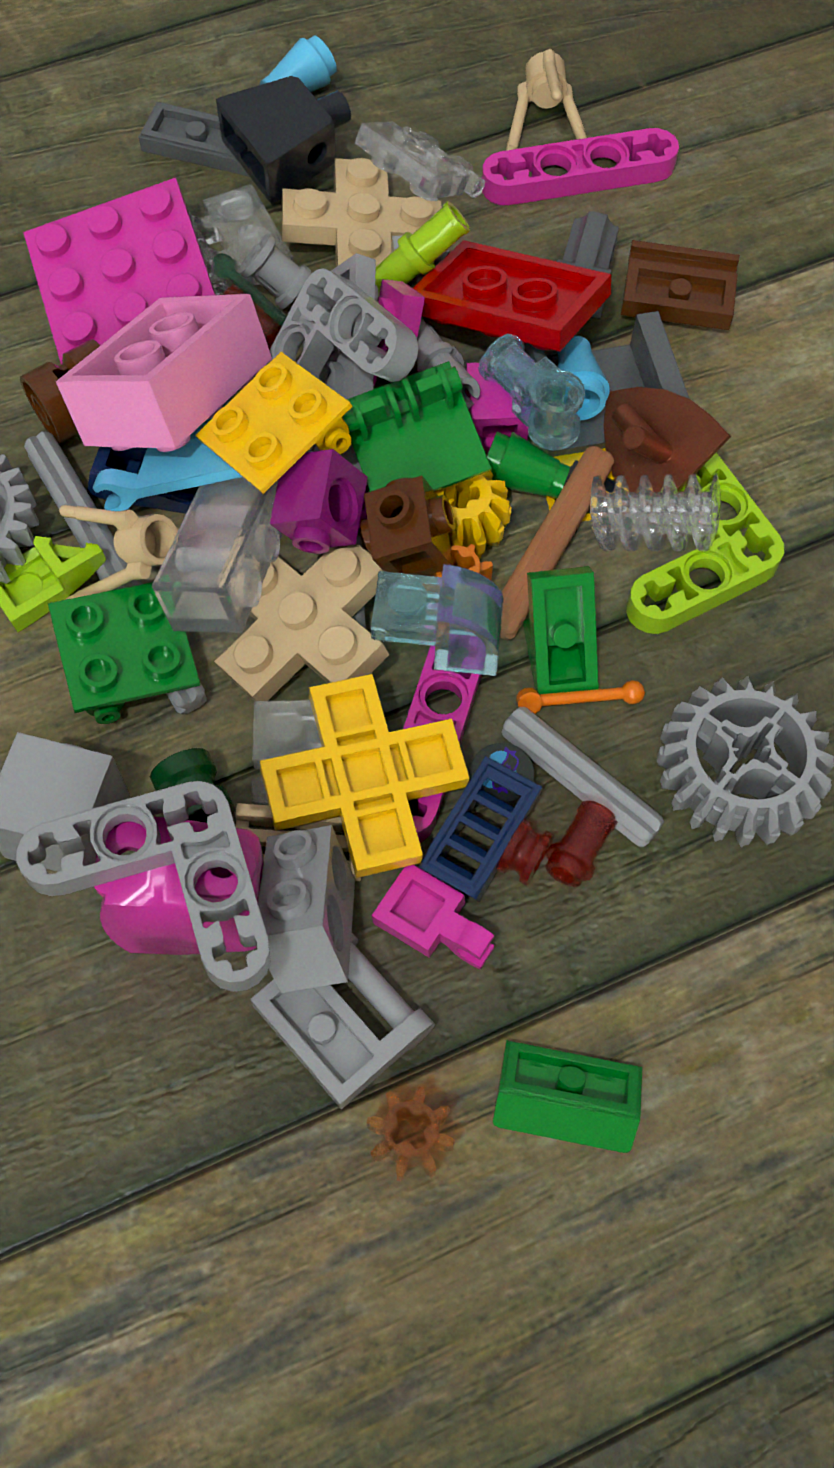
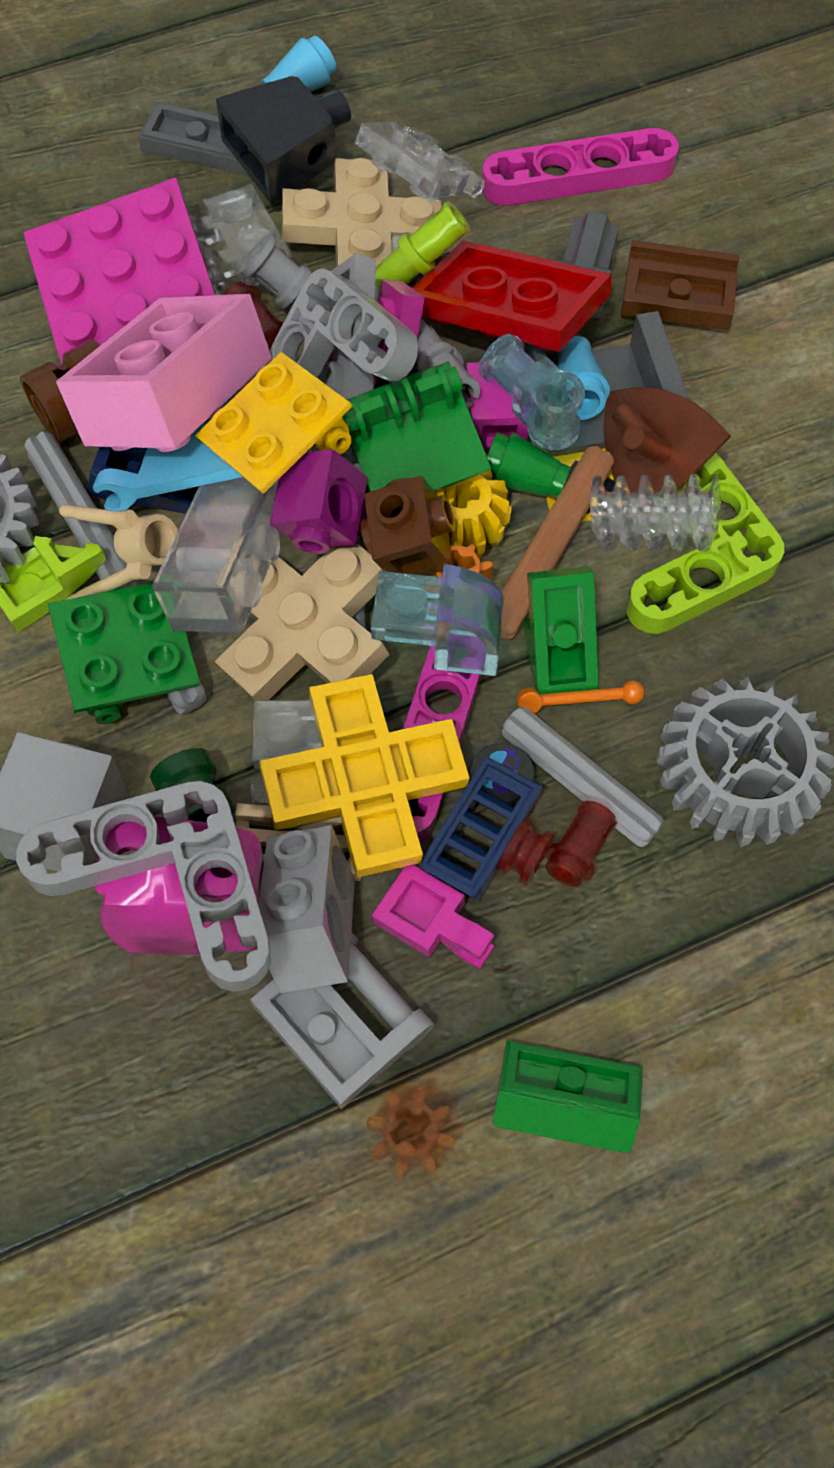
(223, 267): clear green hinge -> none
(546, 87): tan plant -> none

